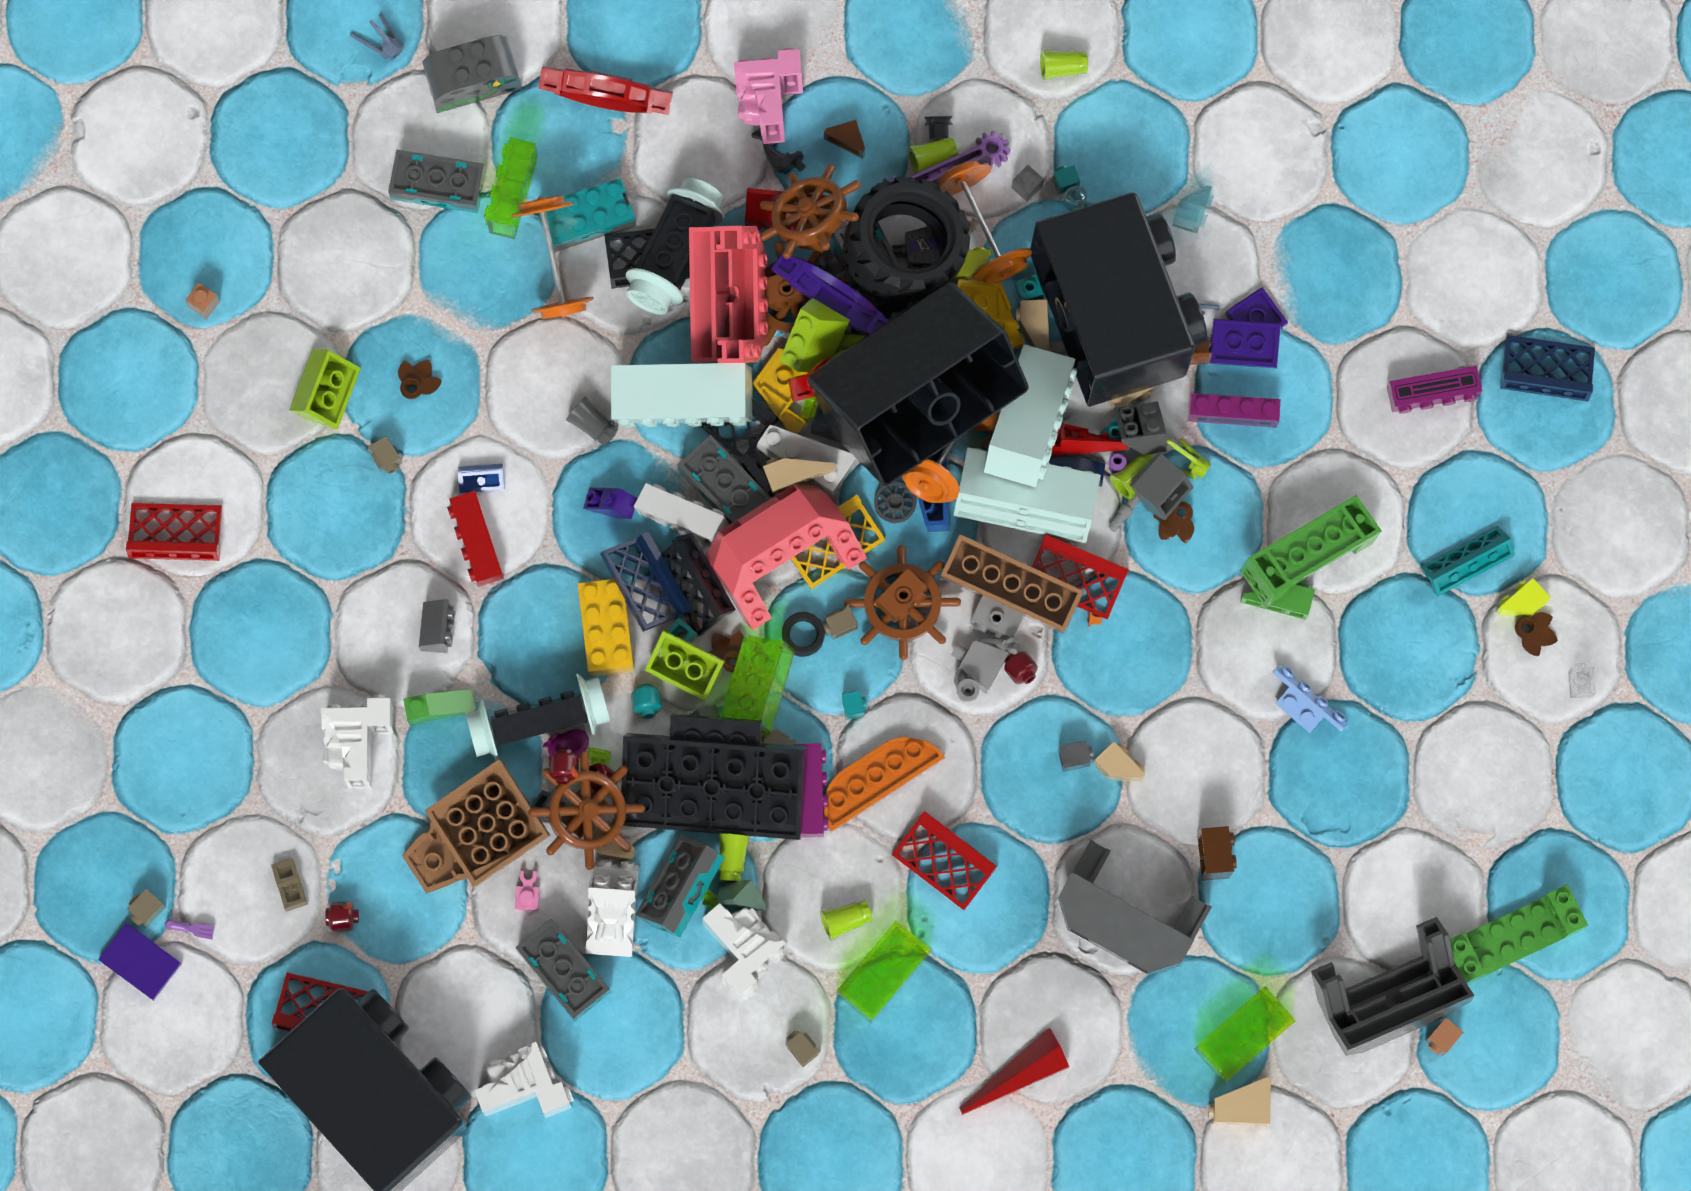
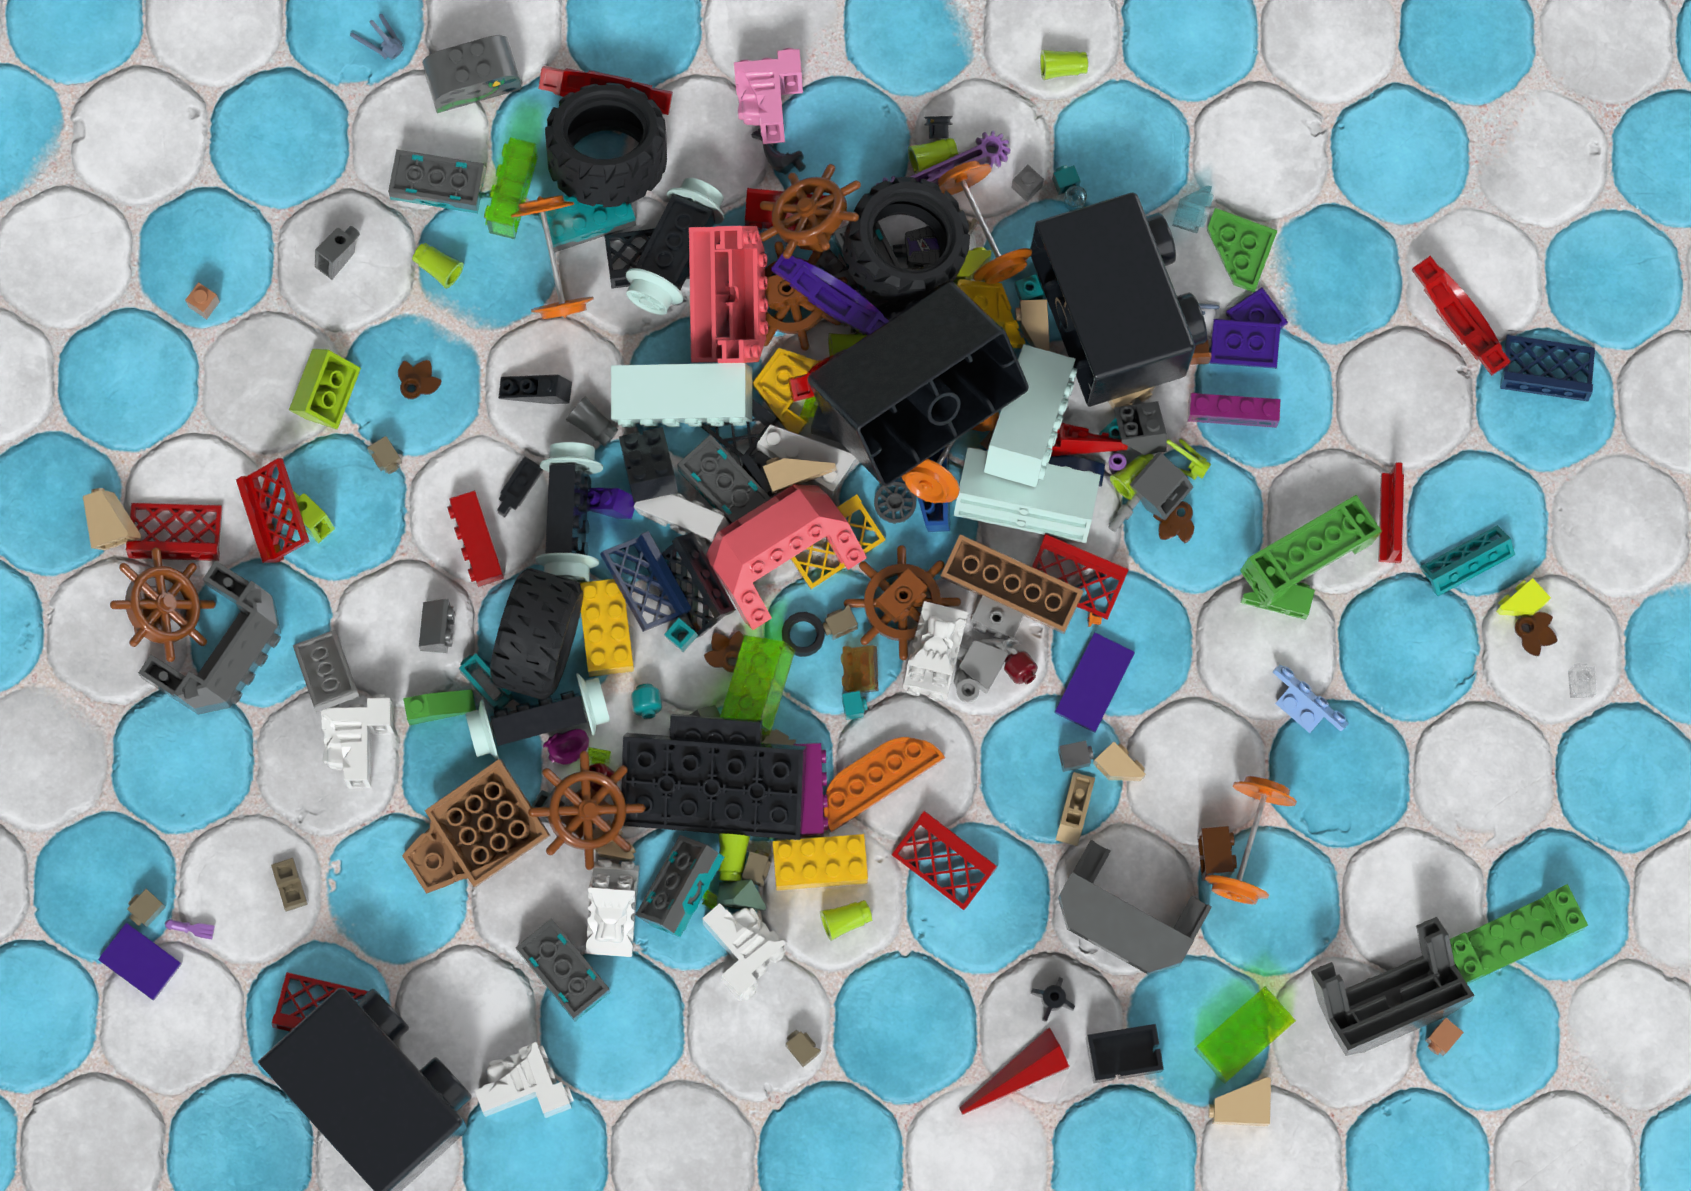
(108, 520): none -> tan slope
(152, 607): none -> dark orange piece
(236, 655): none -> dark grey wedge
(261, 517): none -> red fence
(313, 517): none -> lime torso
(325, 671): none -> light grey tile
(335, 251): none -> dark grey torso
(341, 916): dark red head -> none
(437, 264): none -> lime plant
(479, 677): none -> teal window
(481, 478): blue slope -> none
(519, 486): none -> black hinge
(527, 896): bright pink plate -> none
(536, 389): none -> black slope
(536, 633): none -> black tyre
(563, 766): dark red head -> none
(567, 510): none -> brick
(606, 109): none -> black tyre
(648, 464): none -> black piece
(685, 666): lime slope -> none
(757, 867): none -> dark tan window
(814, 336): lime slope -> none
(820, 862): none -> yellow brick
(846, 137): reddish brown slope -> none
(860, 669): none -> clear orange bracket
(883, 971): clear neon green brick -> none
(935, 651): none -> white brick
(1049, 1004): none -> black brick
(1075, 809): none -> tan slope
(1094, 682): none -> dark purple tile
(1124, 1053): none -> black piece
(1241, 247): none -> bright green plate
(1265, 791): none -> orange axle
(1391, 515): none -> red fence
(1434, 389): magenta brick -> none
(1461, 315): none -> red piece

